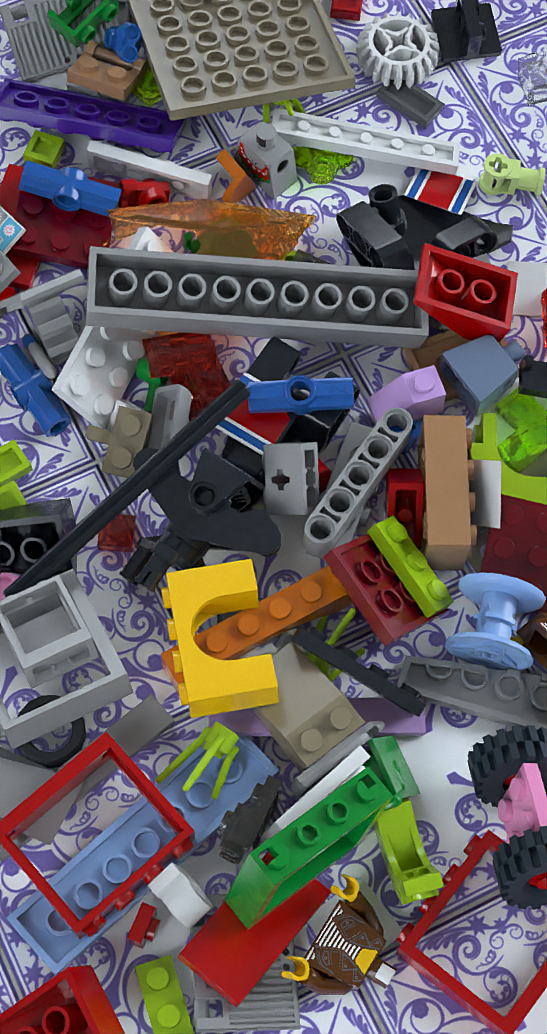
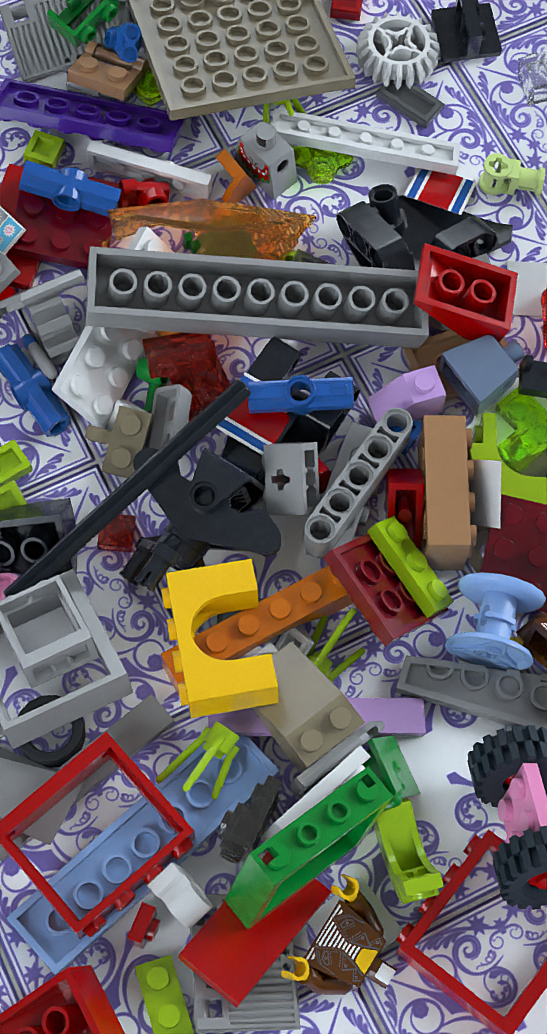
(371, 677): black plate -> none

